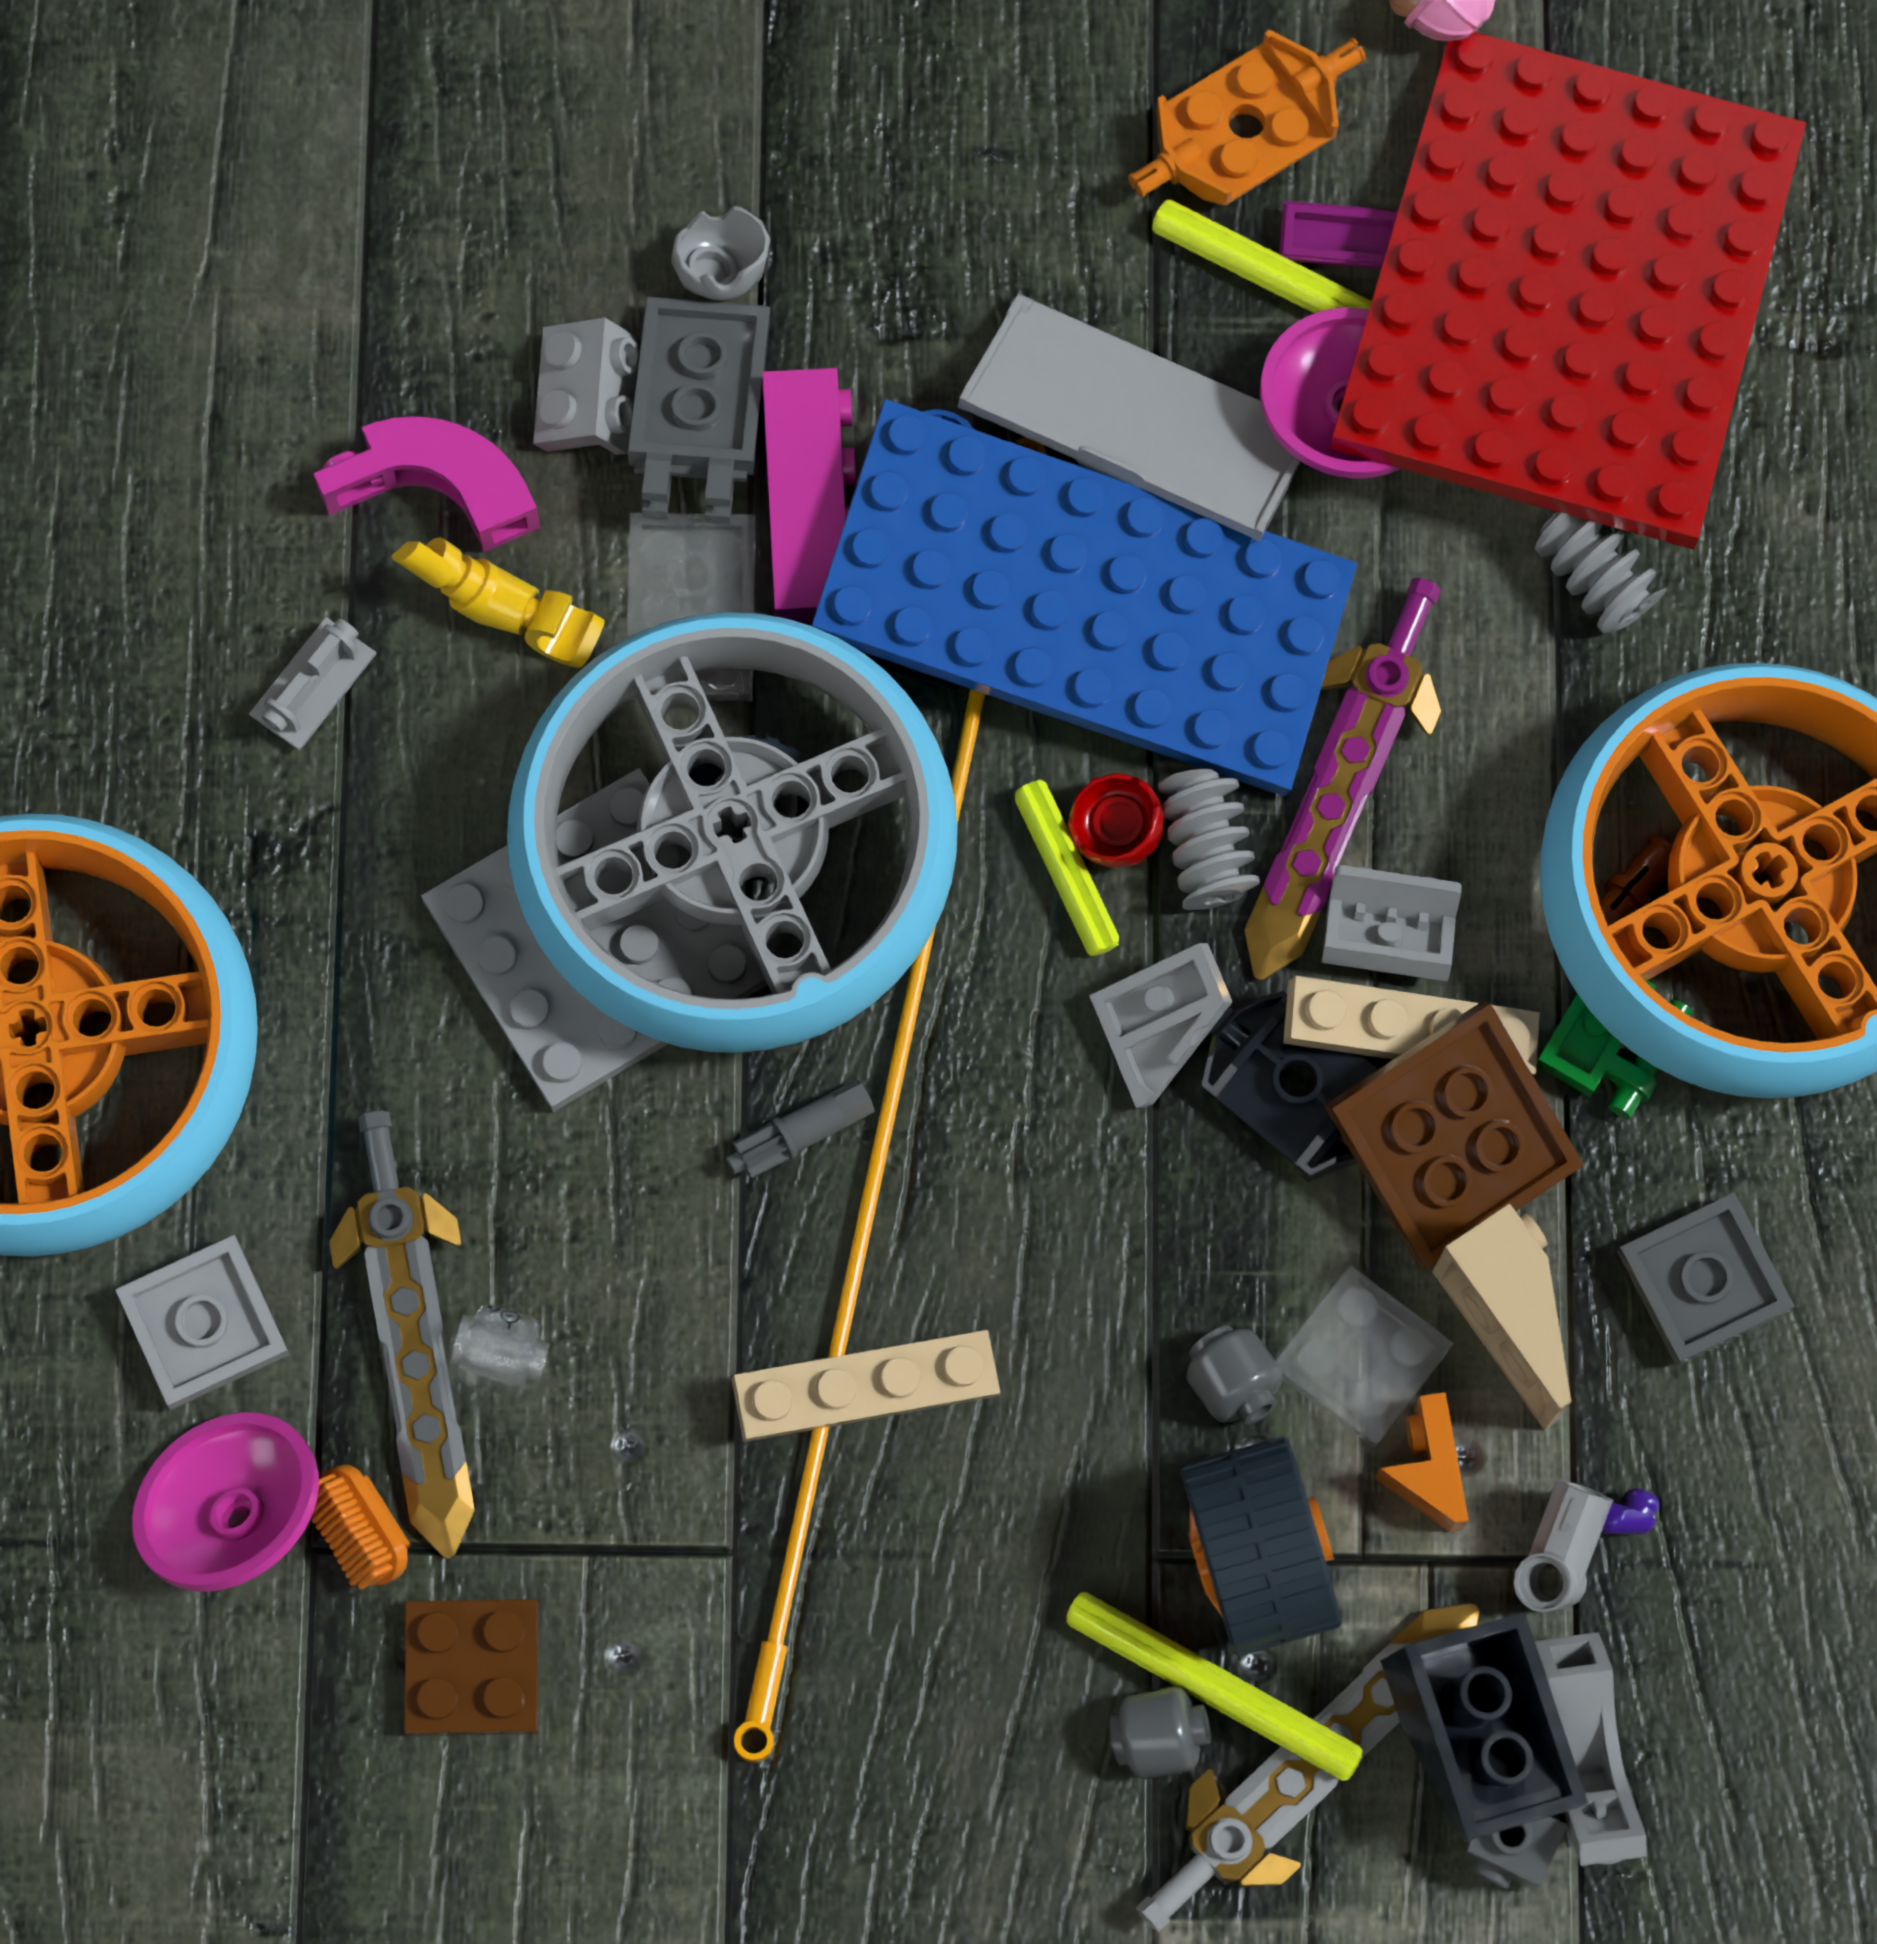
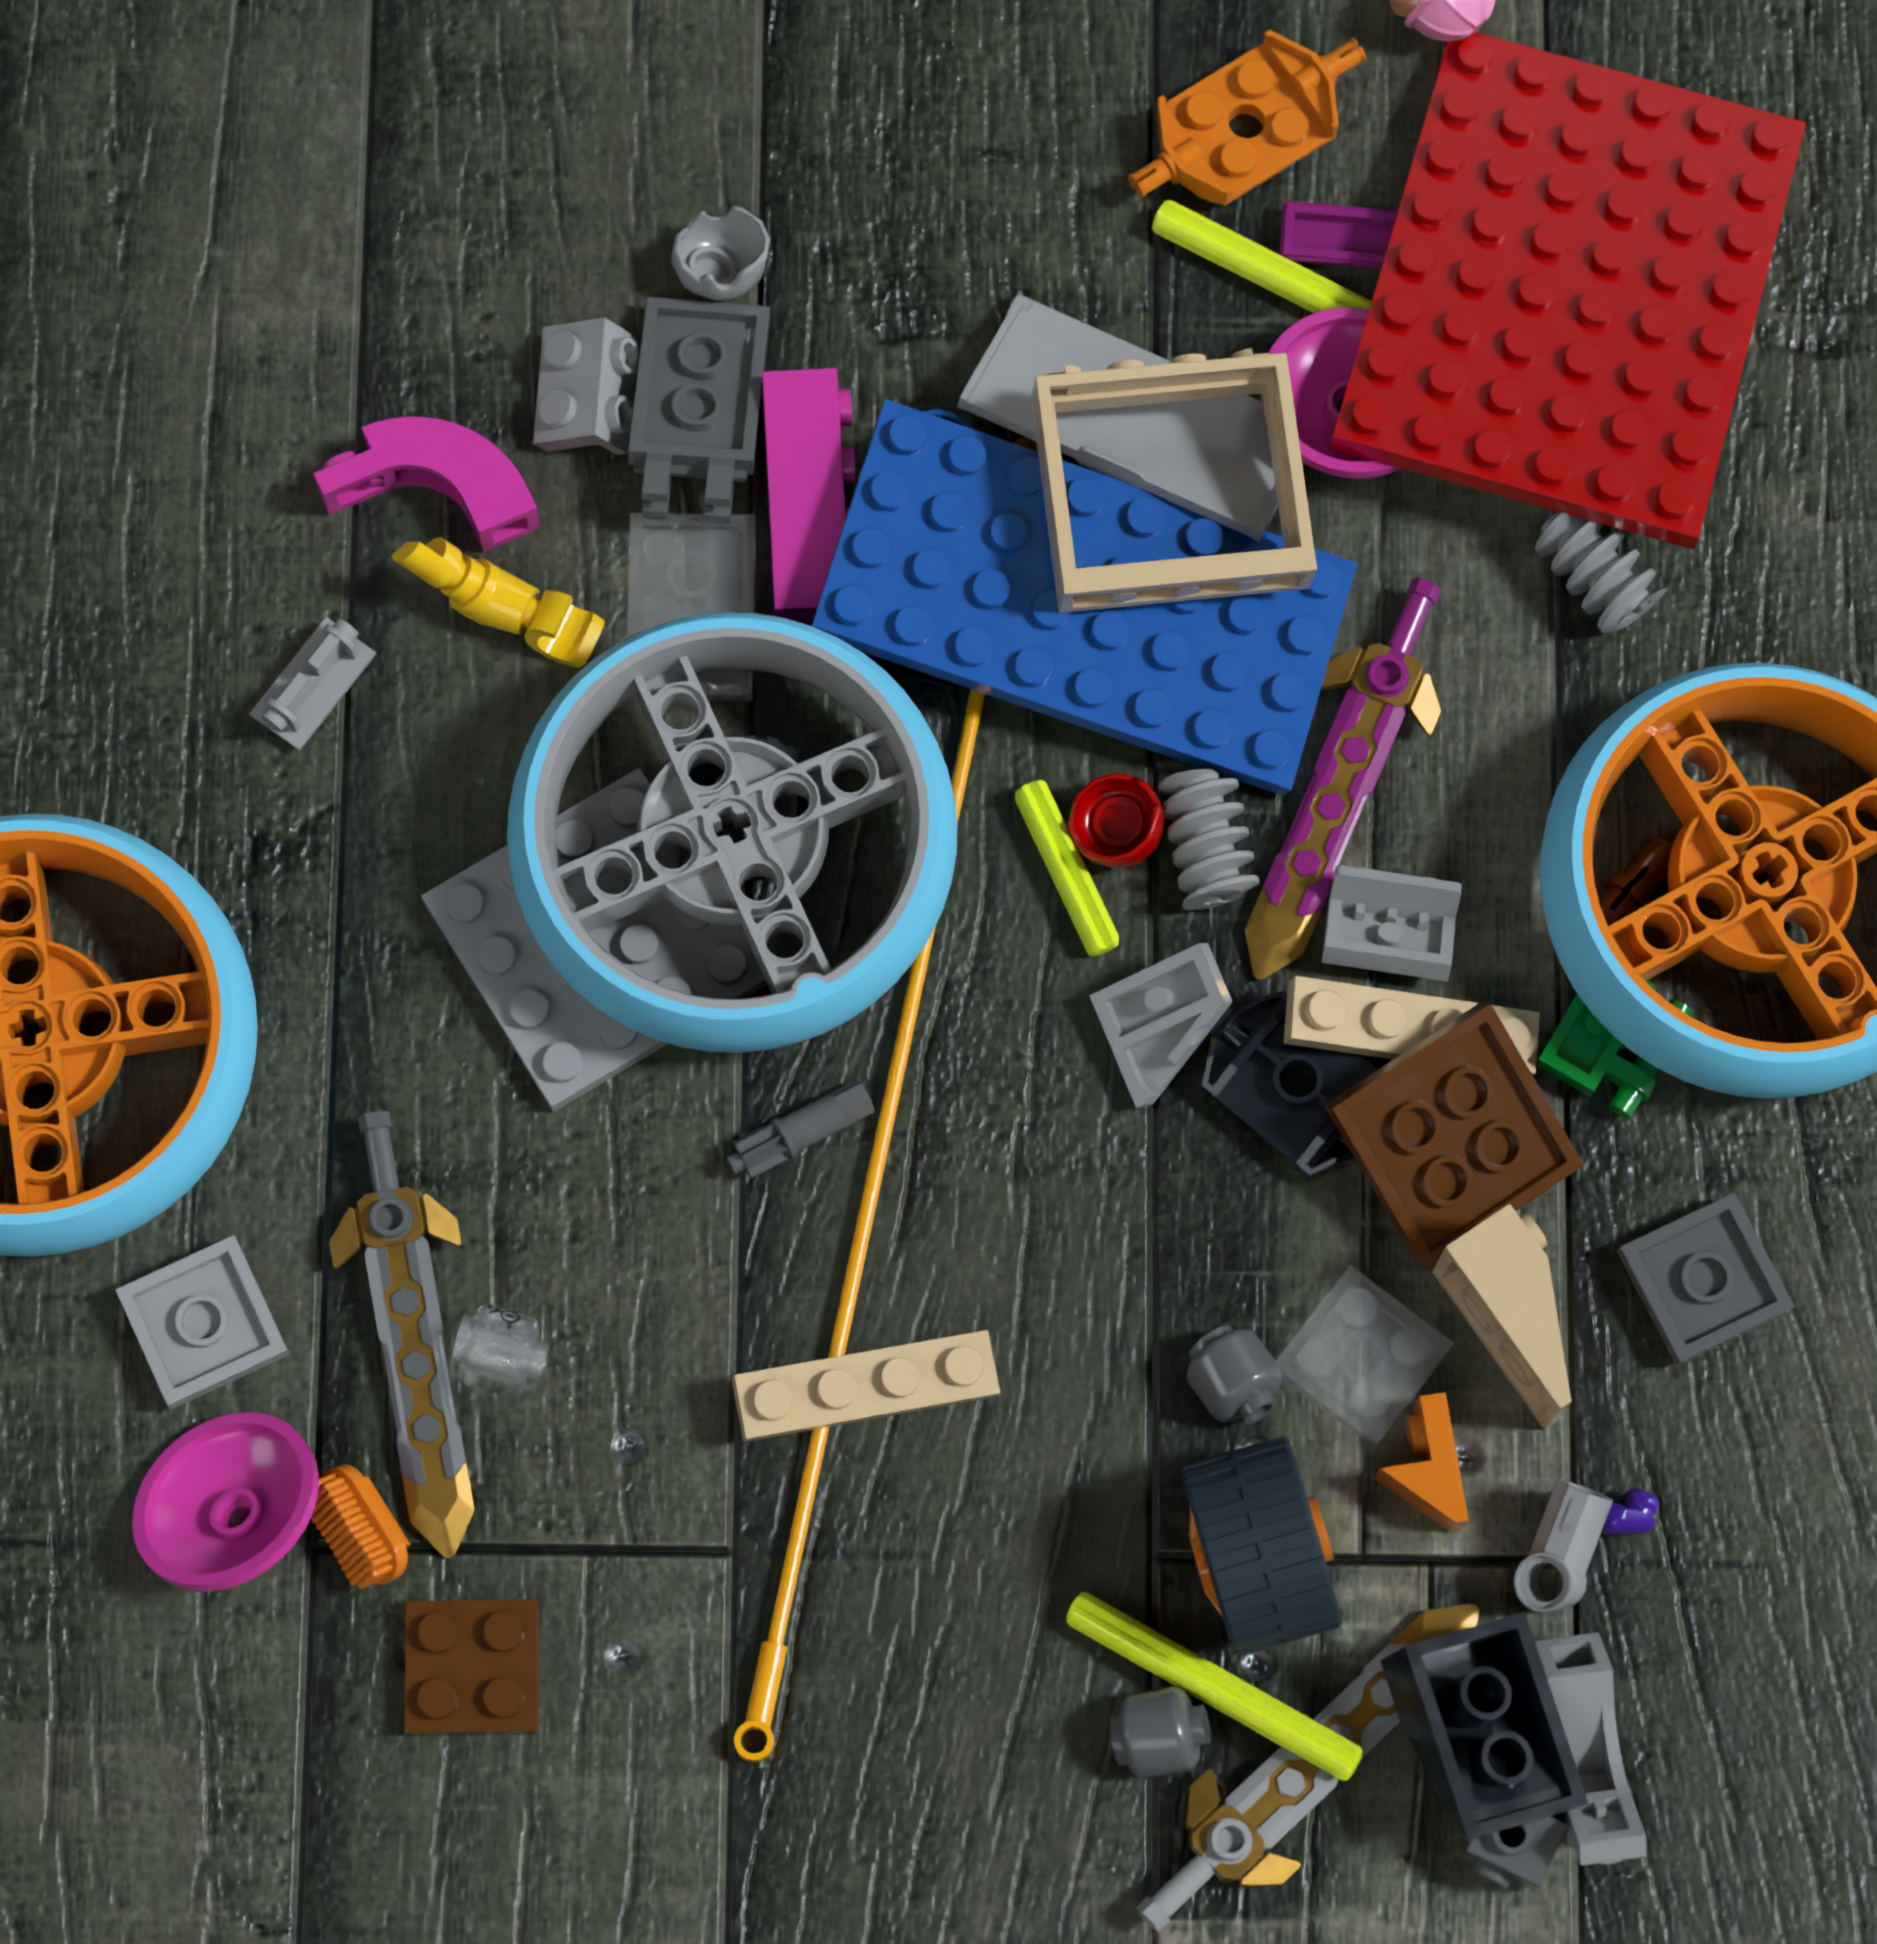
(1183, 578): none -> tan window

